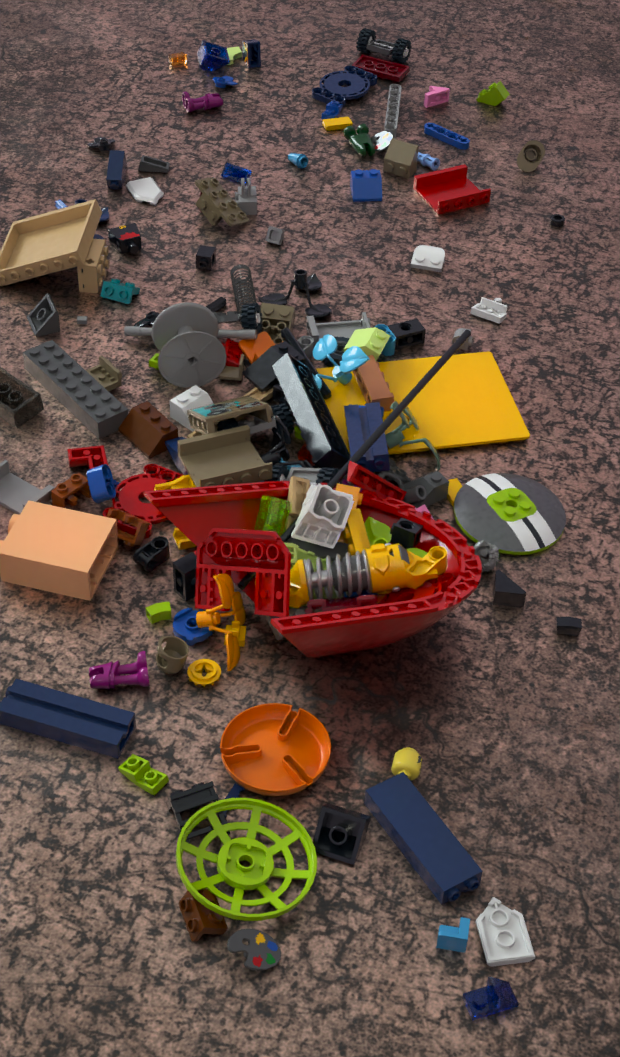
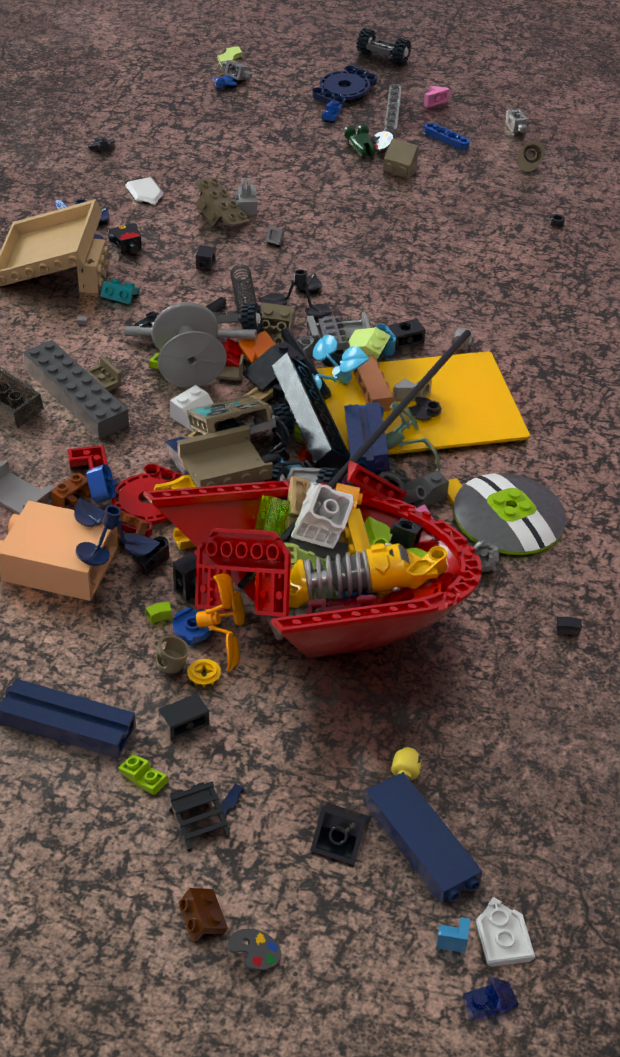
(44, 317): dark grey slope -> none
(94, 555): none -> dark blue plant
(112, 674): magenta piece -> none
(116, 169): dark blue slope -> none
(148, 429): reddish brown slope -> none
(150, 164): dark grey slope -> none
(177, 58): clear orange piece -> none
(183, 716): none -> black brick
(207, 102): magenta piece -> none
(212, 56): clear blue slope -> none
(232, 67): none -> light grey piece
(235, 172): clear blue slope -> none
(238, 631): yellow tile -> none
(250, 850): lime dish -> none
(251, 50): dark blue torso -> none
(275, 749): orange piece -> none
(299, 160): dark azure cone -> none
(334, 327): none -> flat silver hinge
(336, 123): yellow tile -> none
(366, 185): blue slope -> none
(382, 68): dark red plate -> none
(403, 388): none -> light grey slope
(425, 408): none -> black plate
(427, 160): light blue pin -> none
(428, 258): white slope -> none
(449, 190): red panel -> none
(490, 310): white slope -> none
(493, 95): lime slope -> none
(507, 592): black slope -> none
(516, 120): none -> light grey piece

